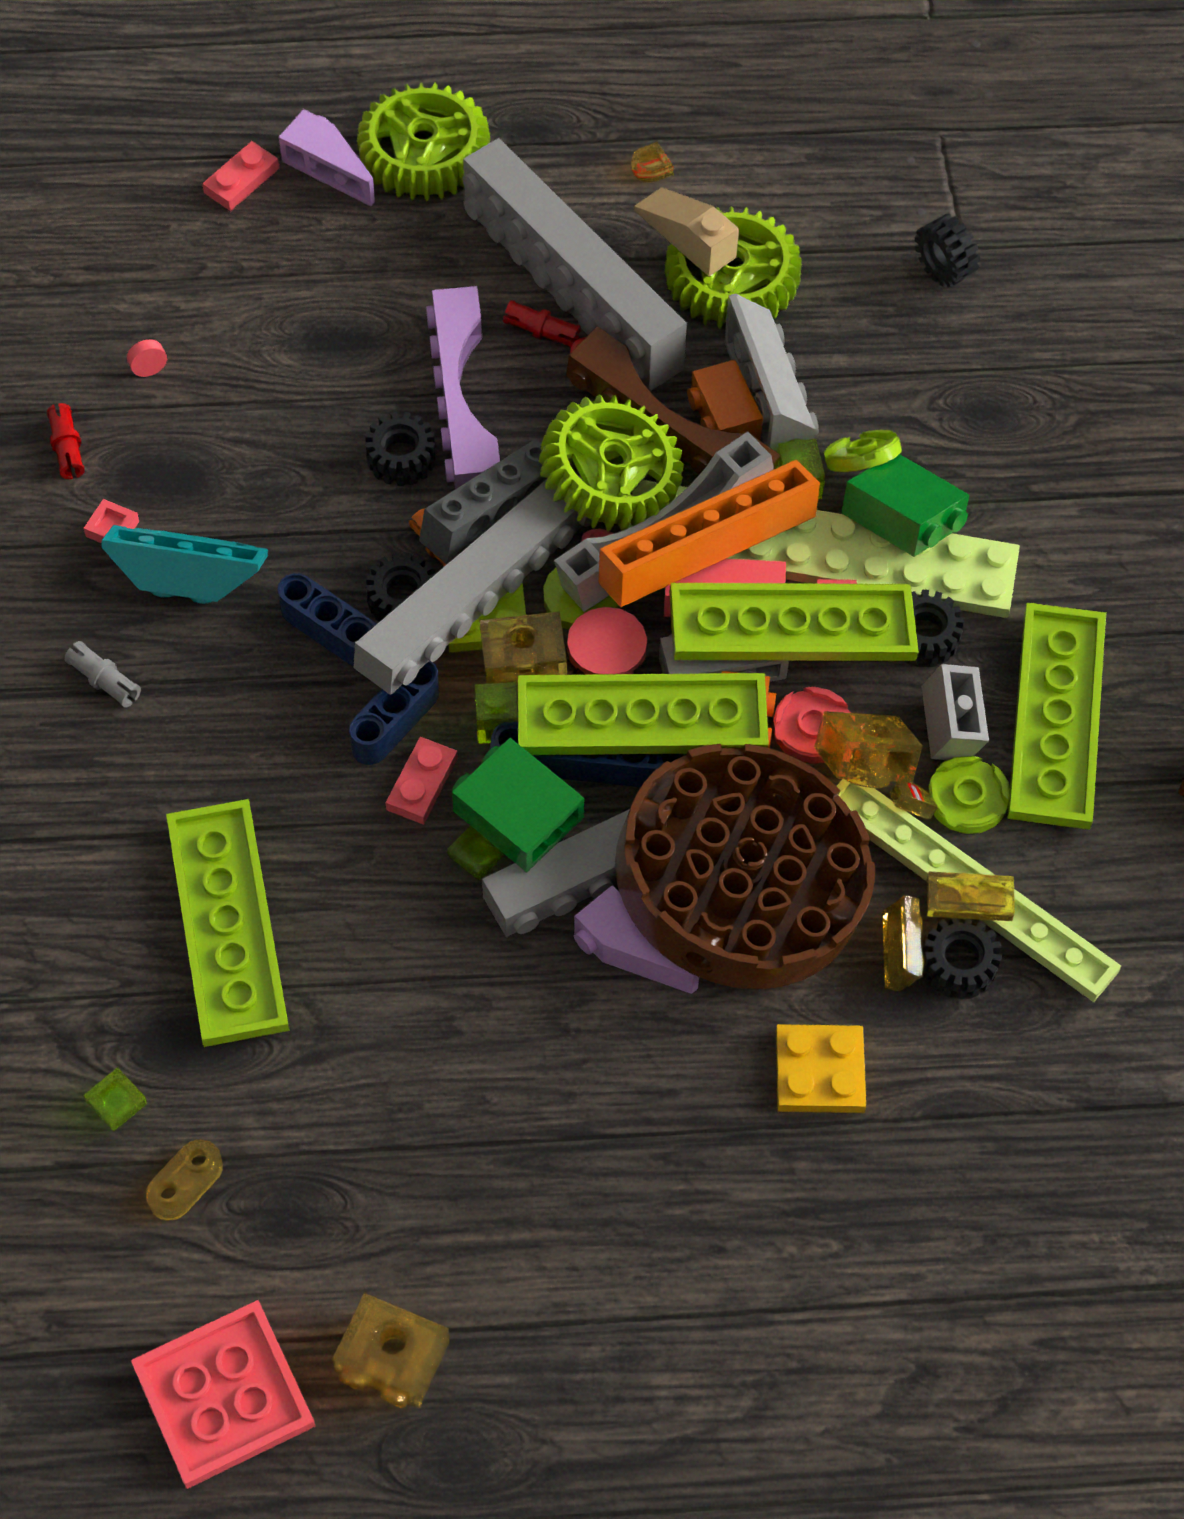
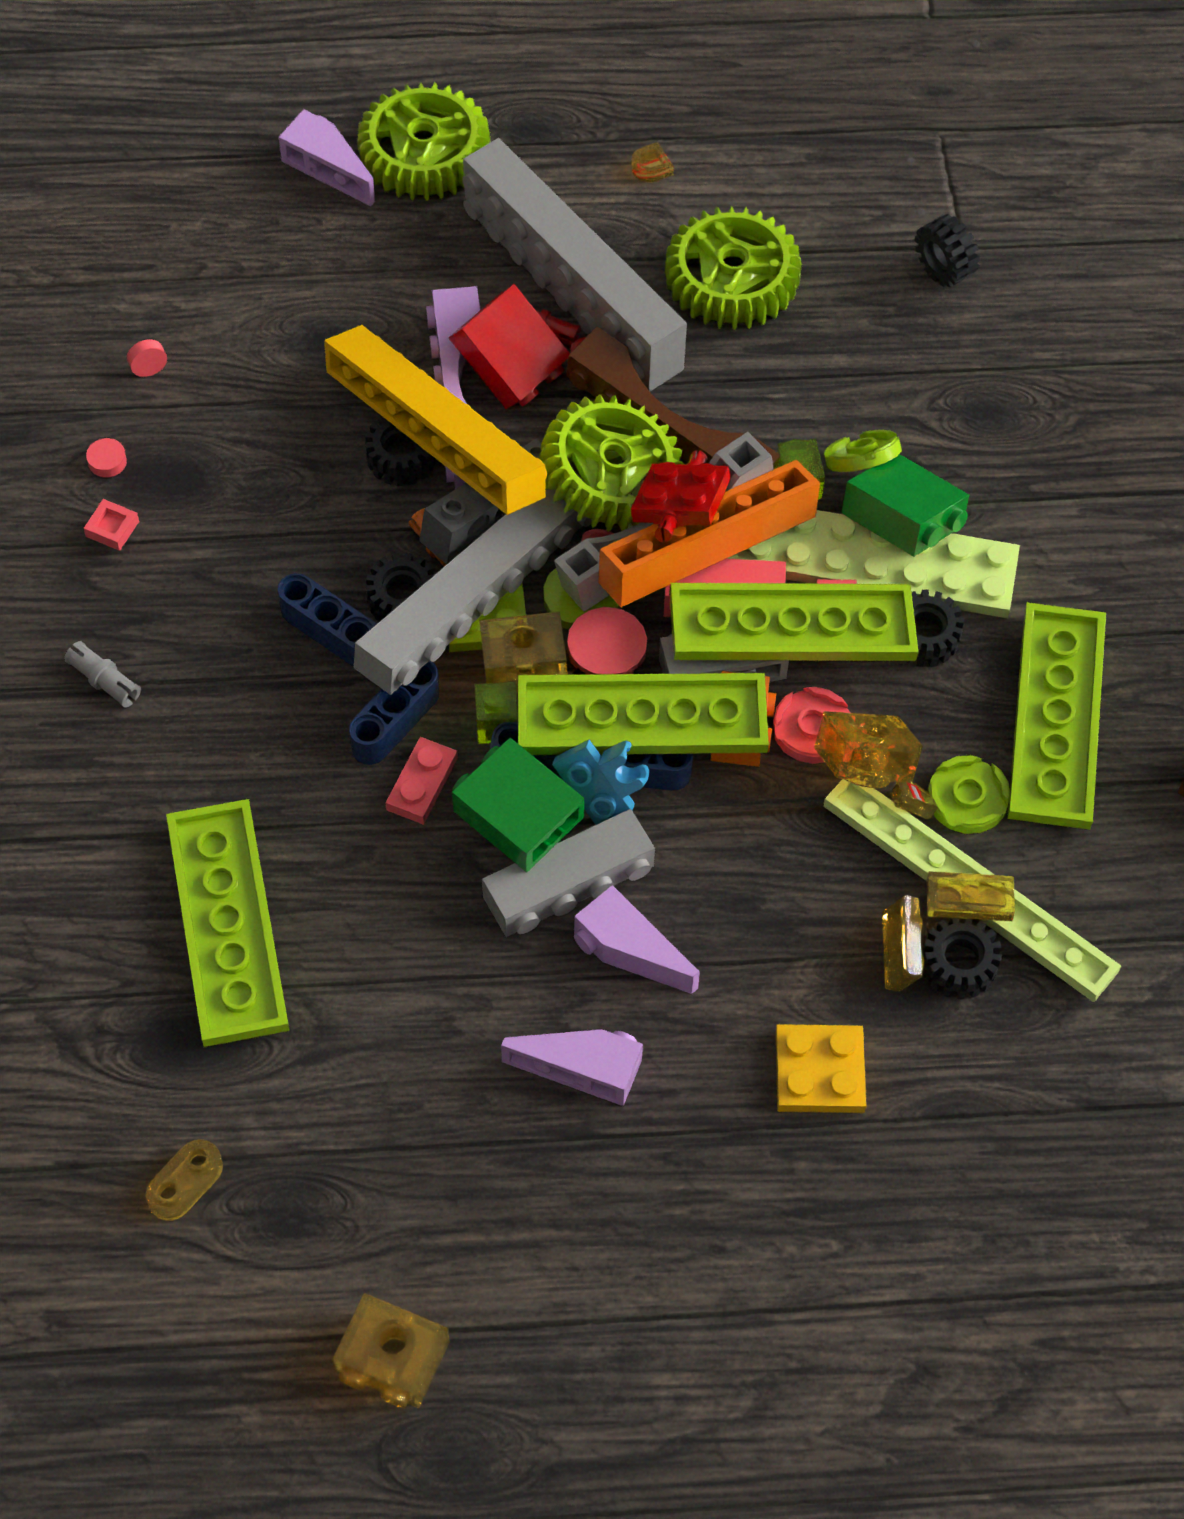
(65, 441): red pin -> none
(106, 457): none -> coral tile
(115, 1099): clear neon green plate -> none
(182, 562): teal wedge -> none
(222, 1394): coral plate -> none
(241, 175): coral plate -> none
(436, 419): none -> yellow brick
(474, 853): clear neon green plate -> none
(511, 348): none -> red brick
(584, 1060): none -> lavender slope
(601, 778): none -> dark azure plate
(680, 494): none -> red plate
(692, 228): tan slope -> none
(724, 400): orange brick -> none
(744, 866): reddish brown brick -> none
(769, 372): light grey slope -> none
(955, 712): light grey brick -> none

